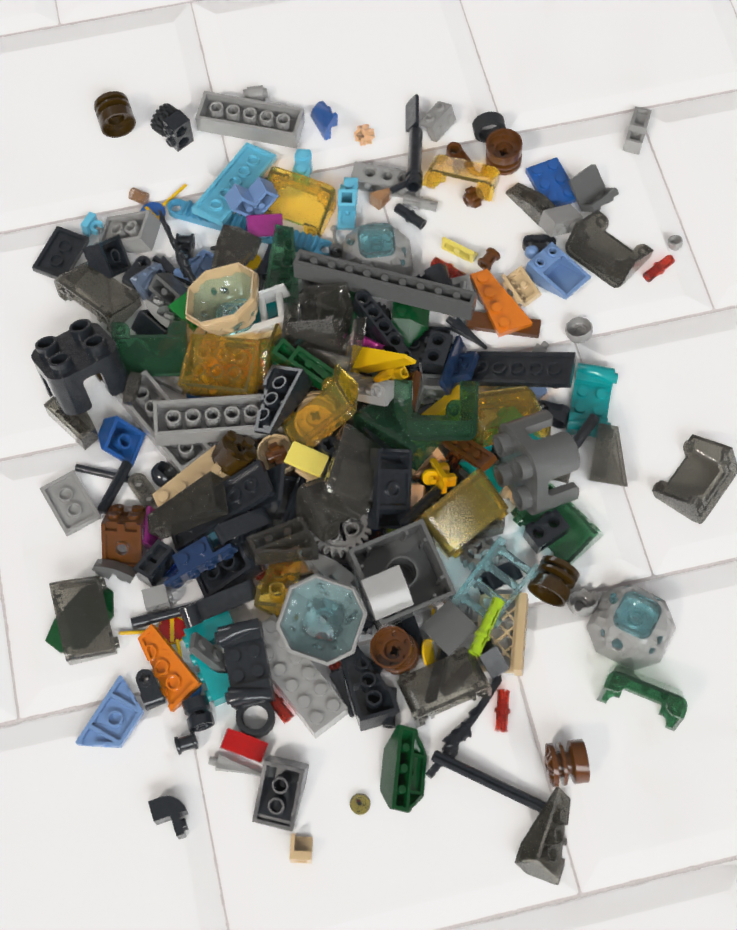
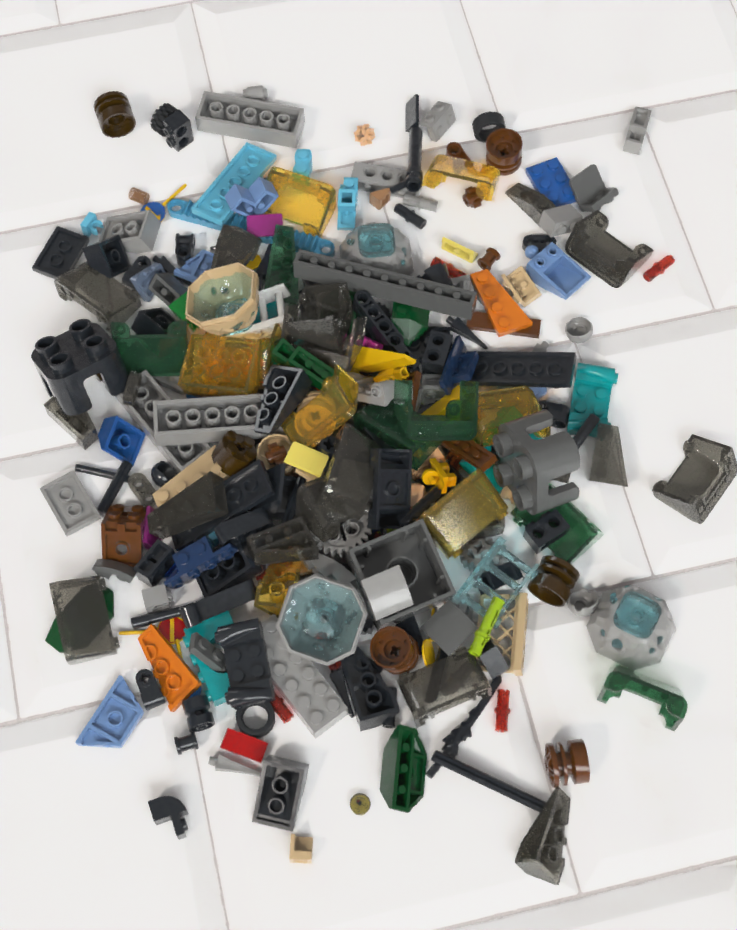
(160, 311): light grey slope -> none
(181, 256): black sword -> none
(324, 119): blue slope -> none
(335, 246): dark grey hinge -> none
(675, 242): light grey hinge -> none

